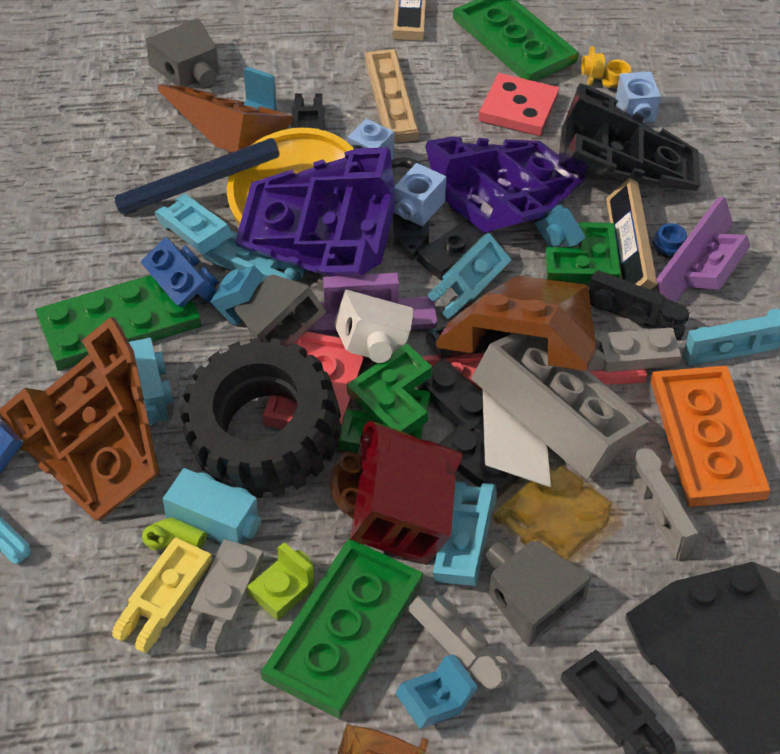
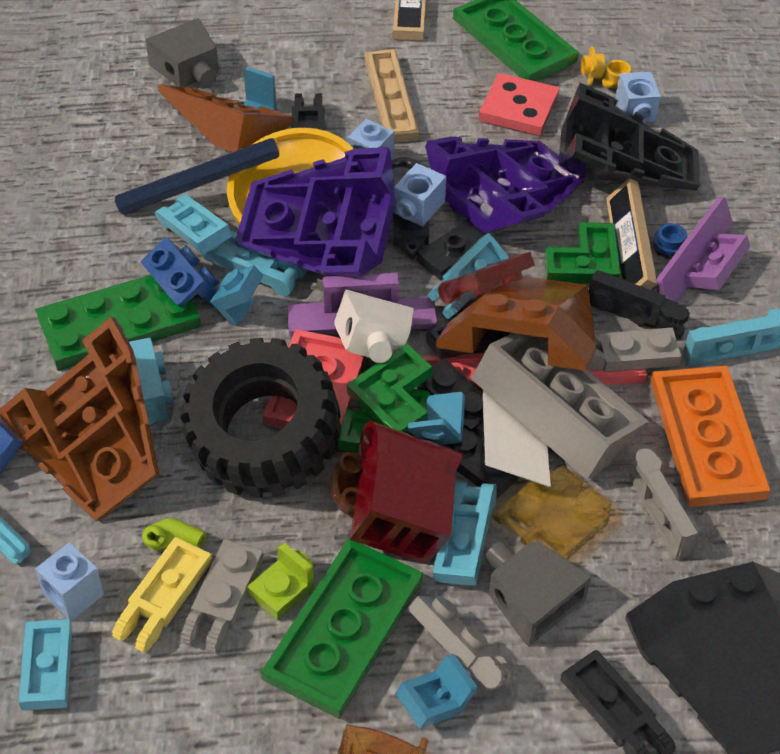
(45, 665): none -> medium azure plate
(69, 581): none -> light blue brick
(212, 507): medium azure brick -> none
(280, 310): dark grey torso -> none
(444, 419): none -> dark azure bracket
(486, 278): none -> clear red plate
(559, 228): dark azure bracket -> none

